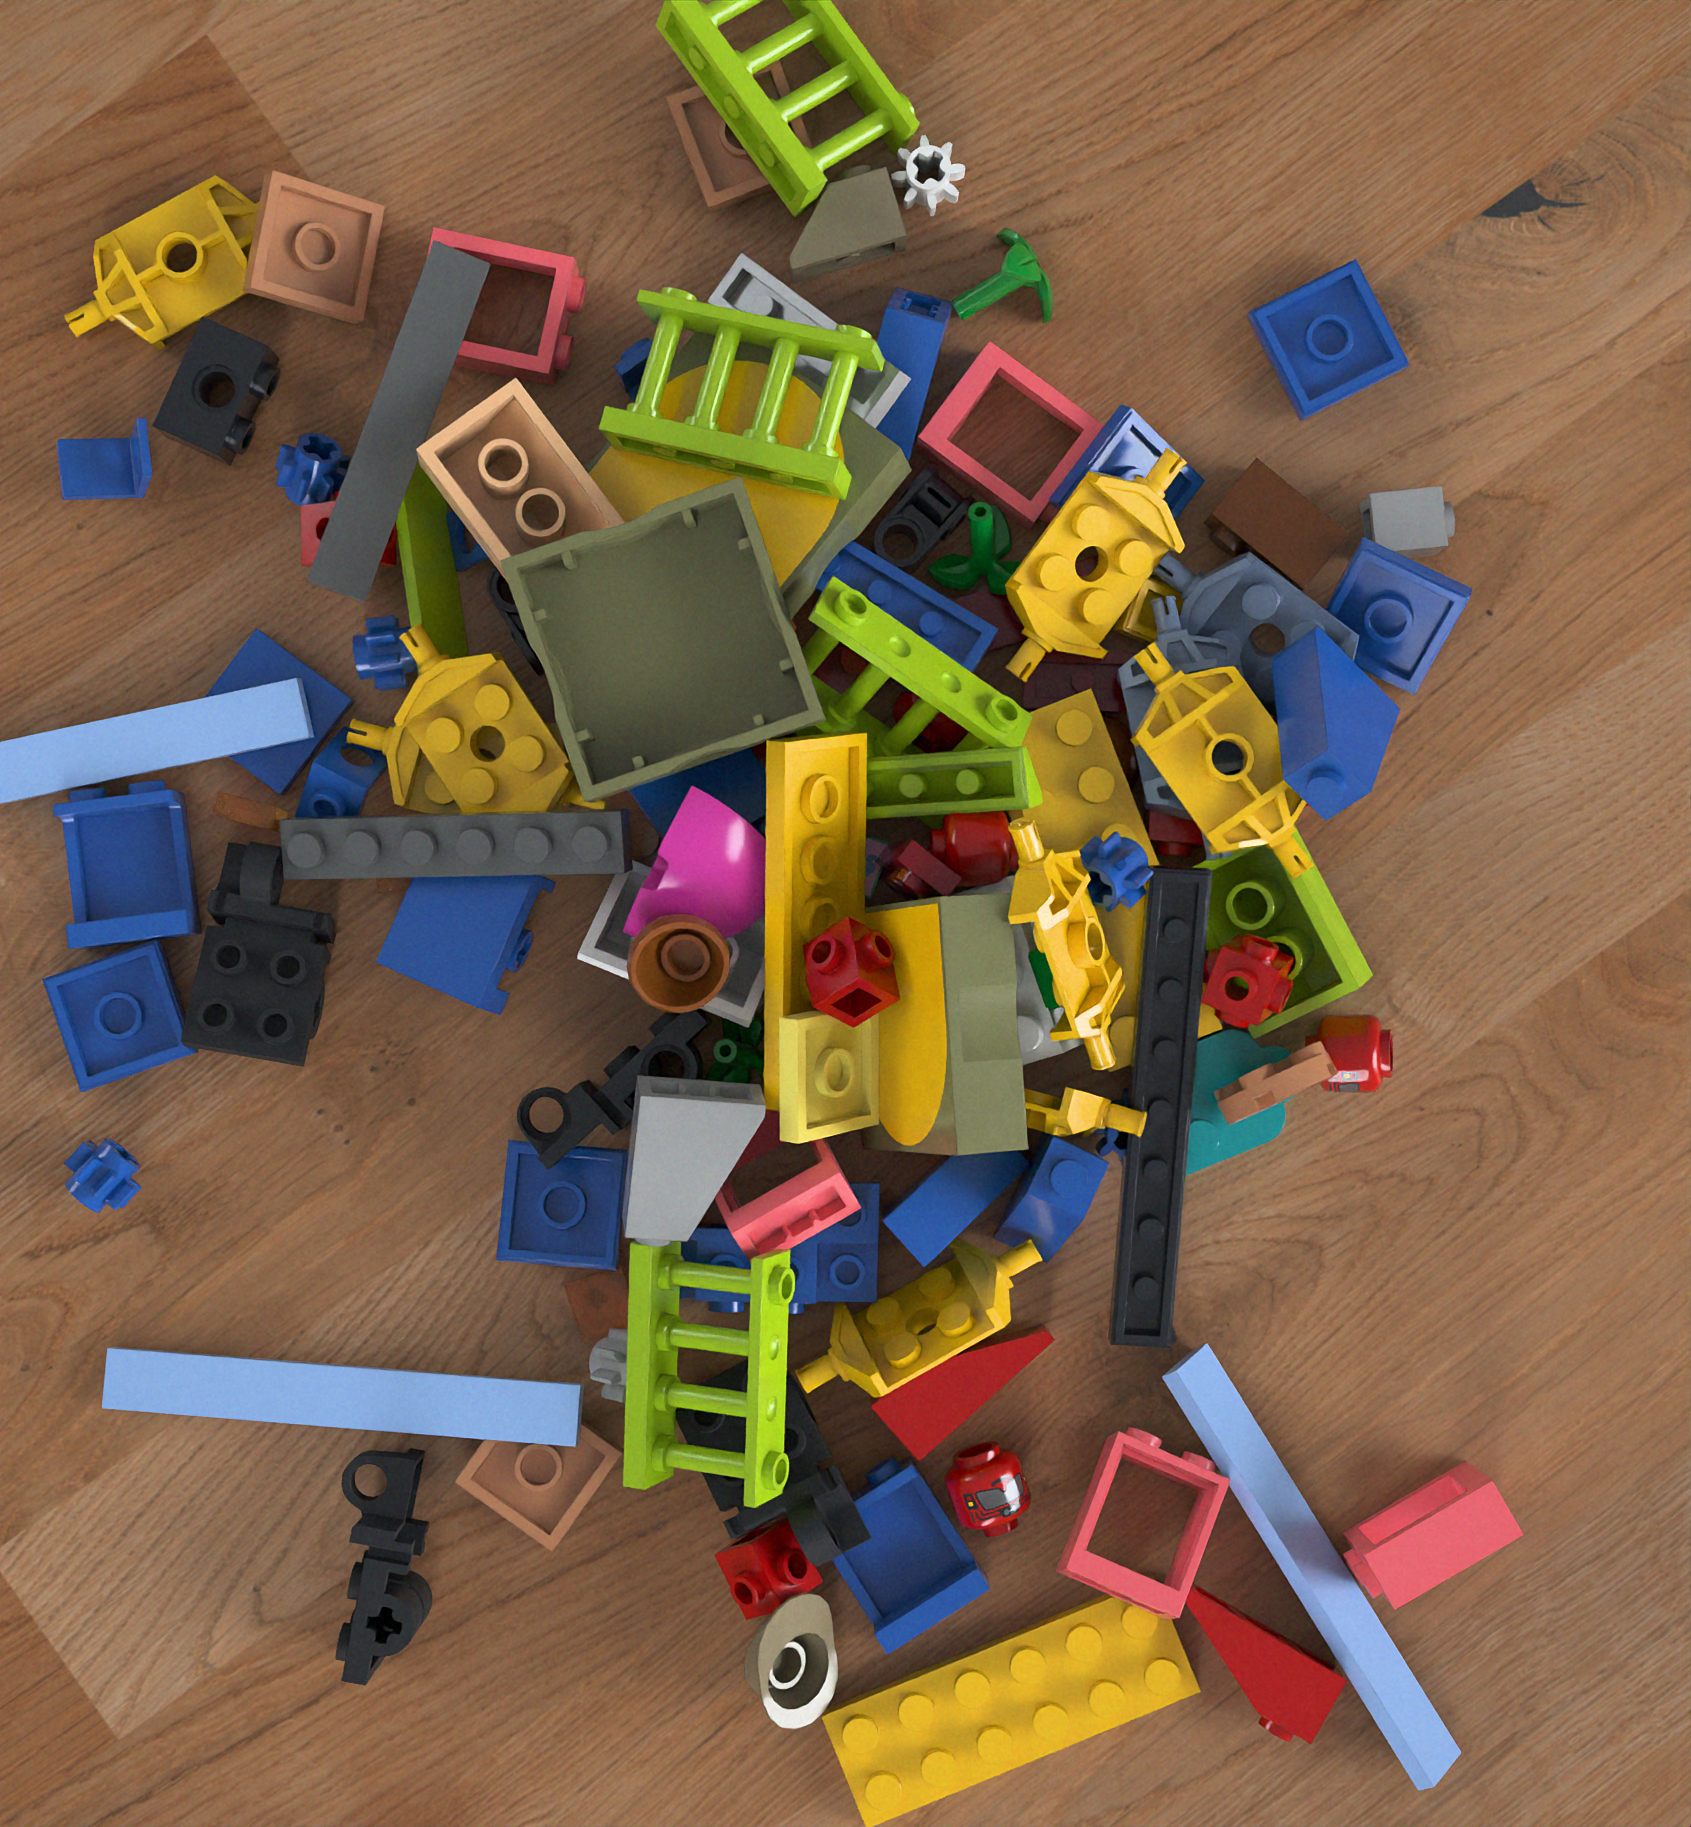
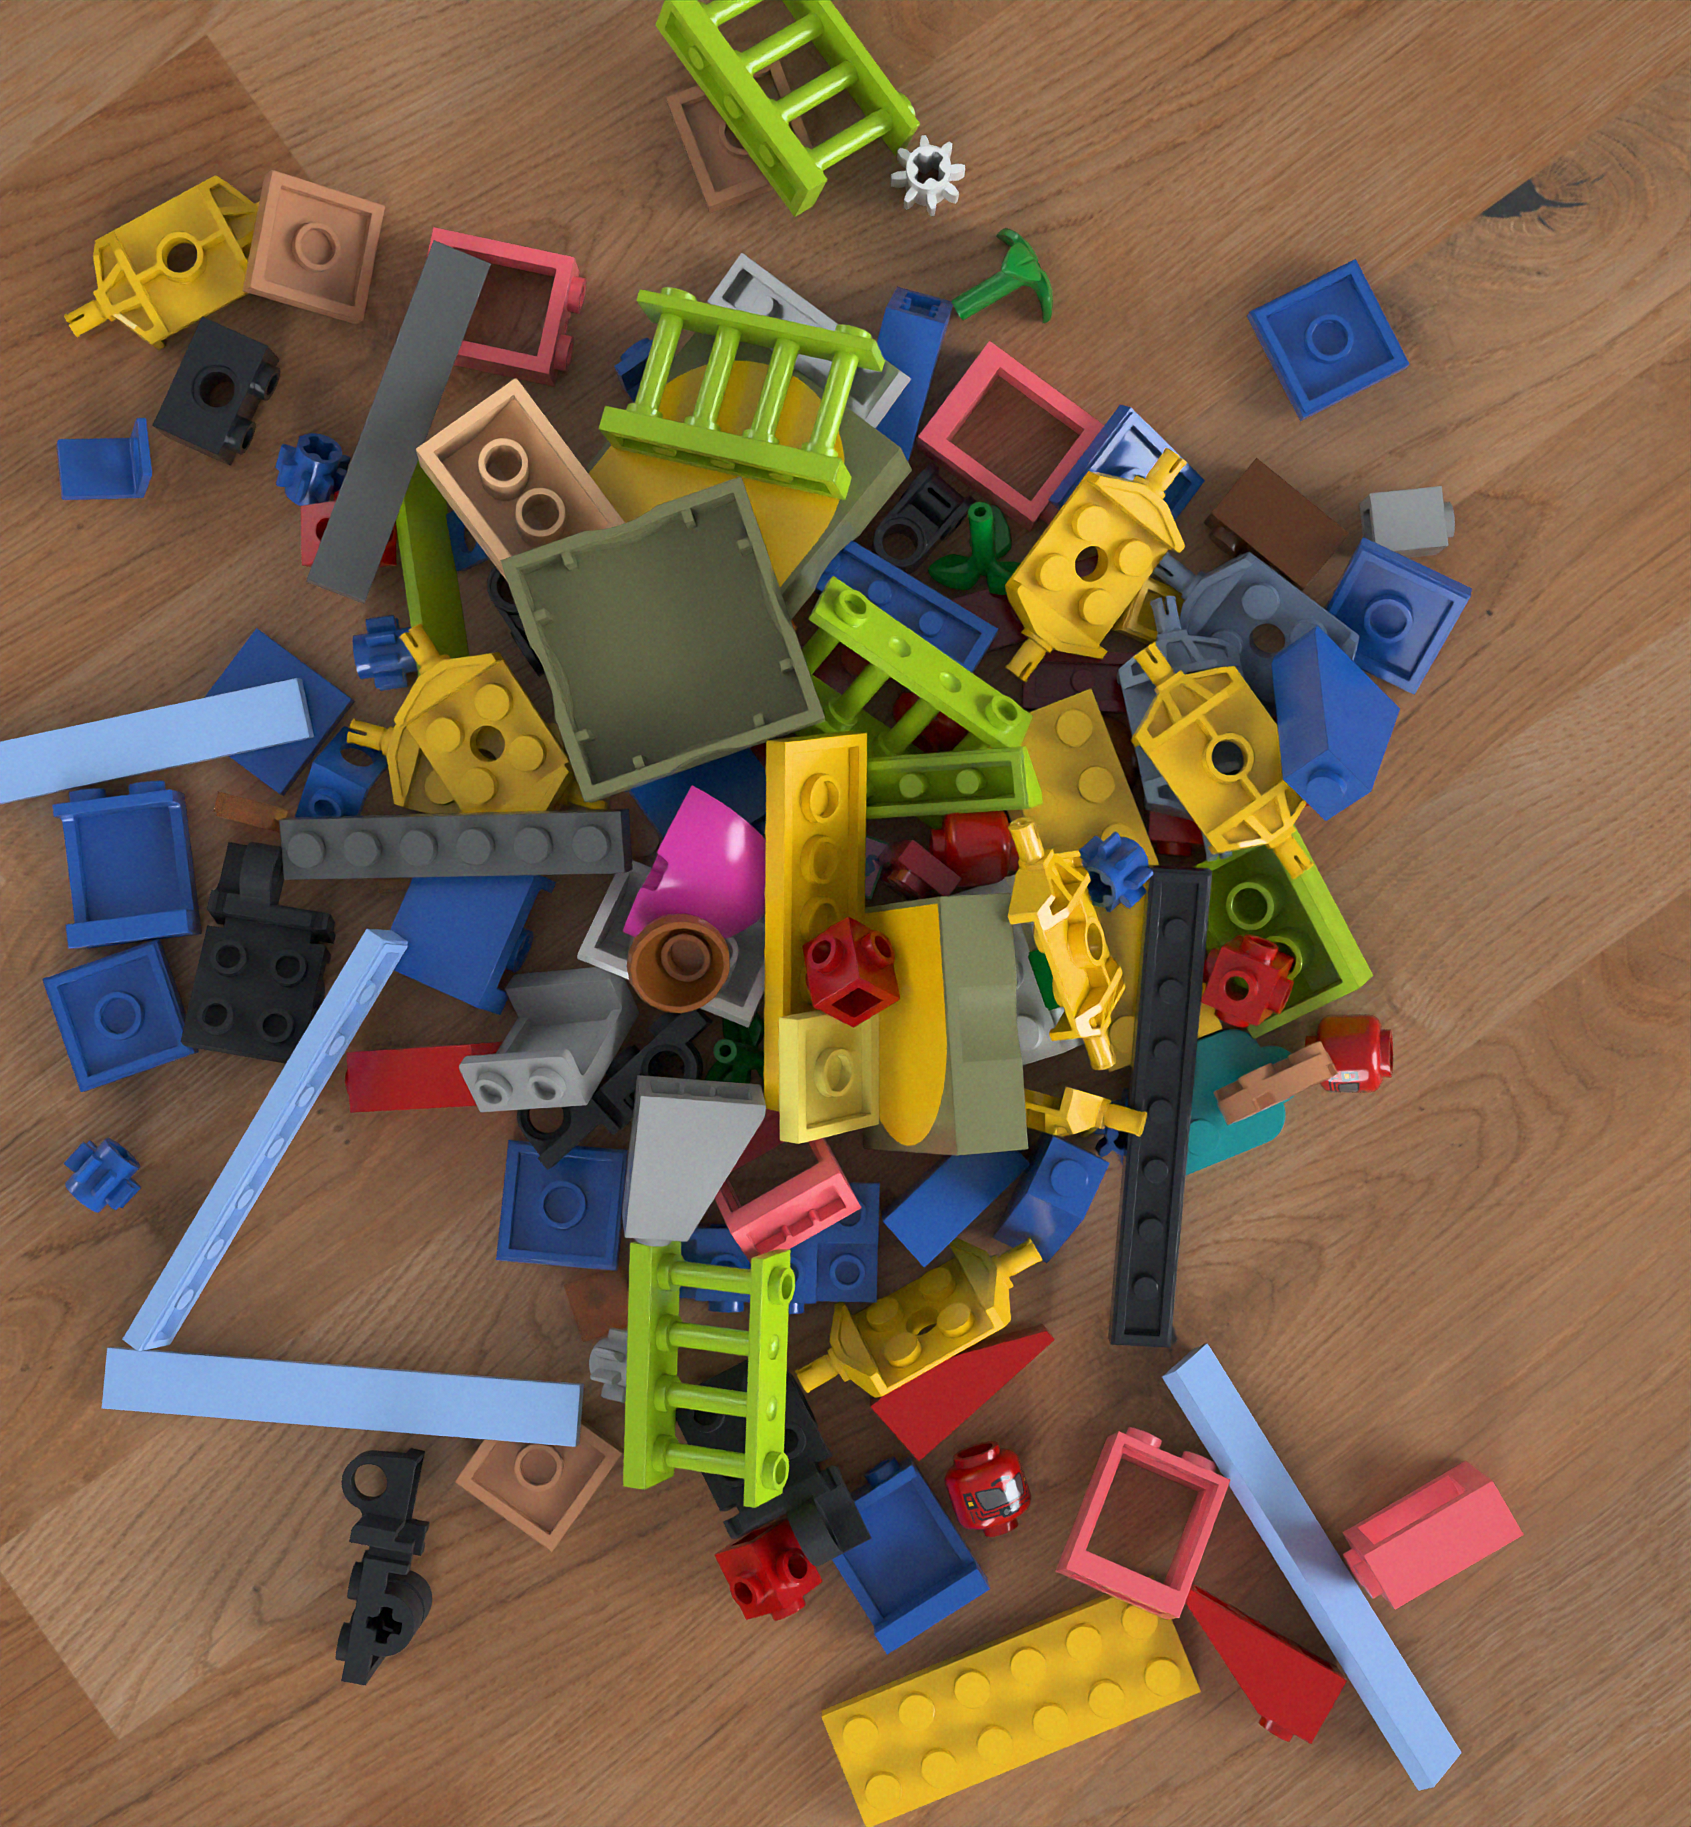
(266, 1139): none -> light blue tile
(411, 1077): none -> red slope
(559, 1044): none -> light grey panel
(794, 1661): dark tan piece -> none
(850, 225): dark tan slope -> none

